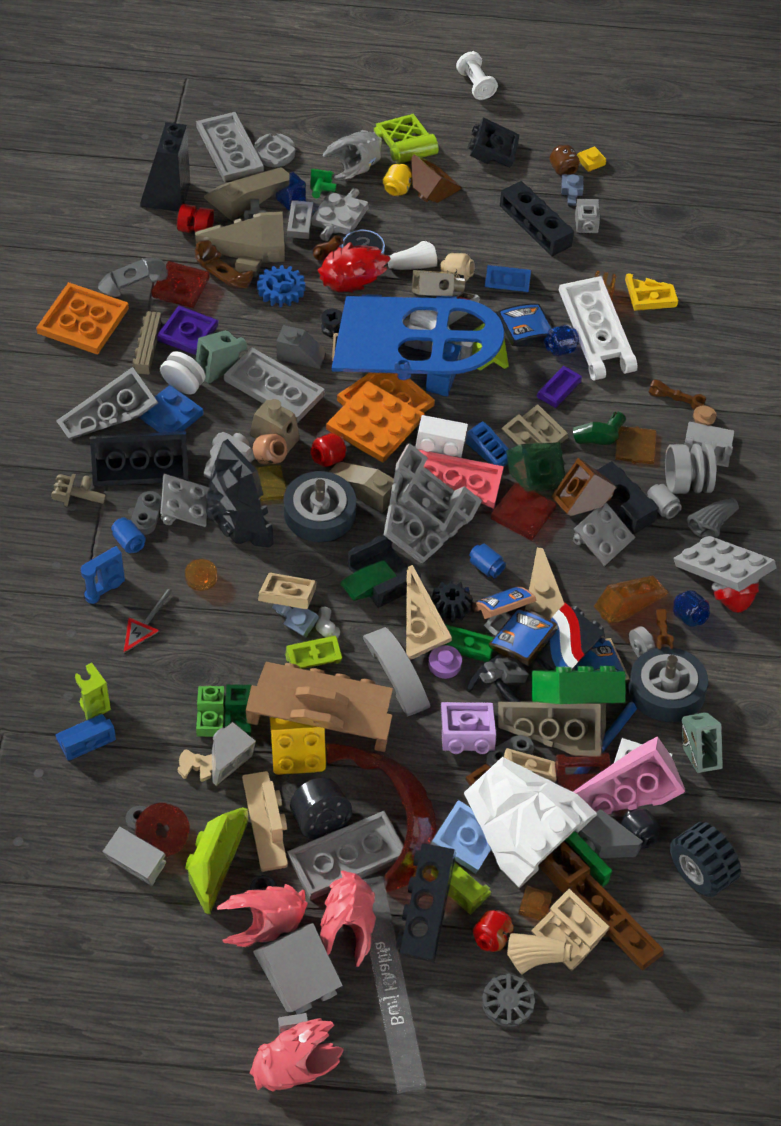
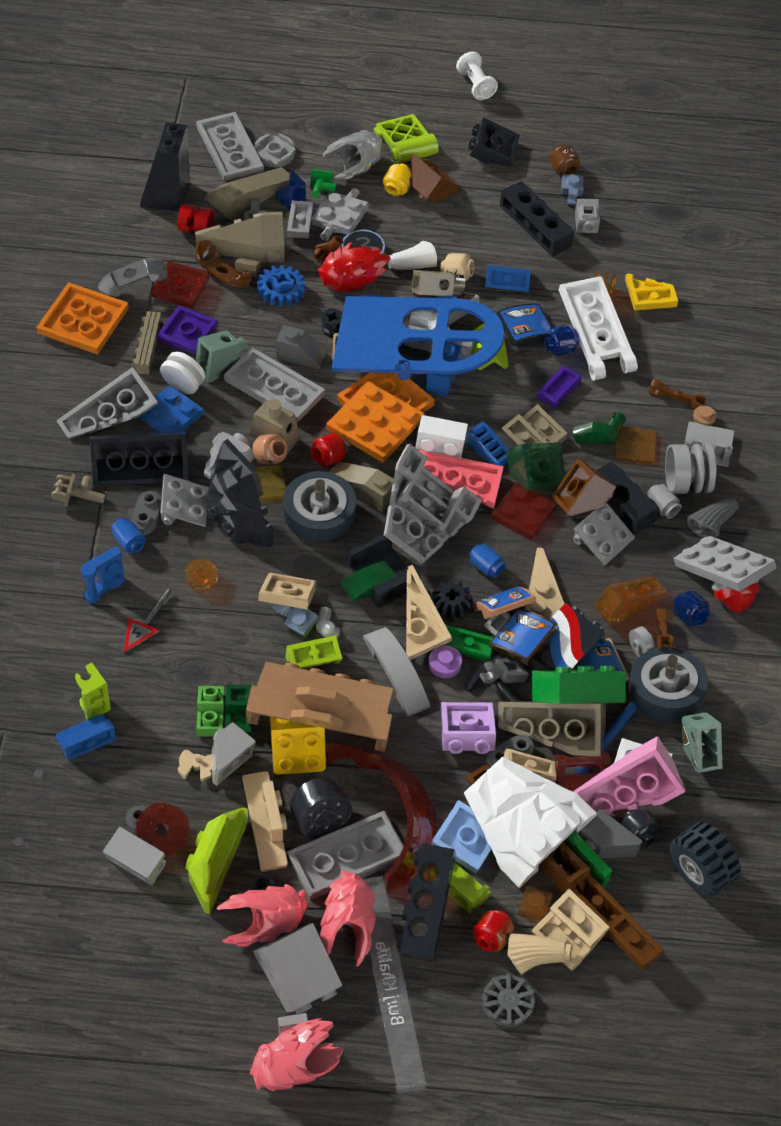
(591, 159): yellow plate -> none

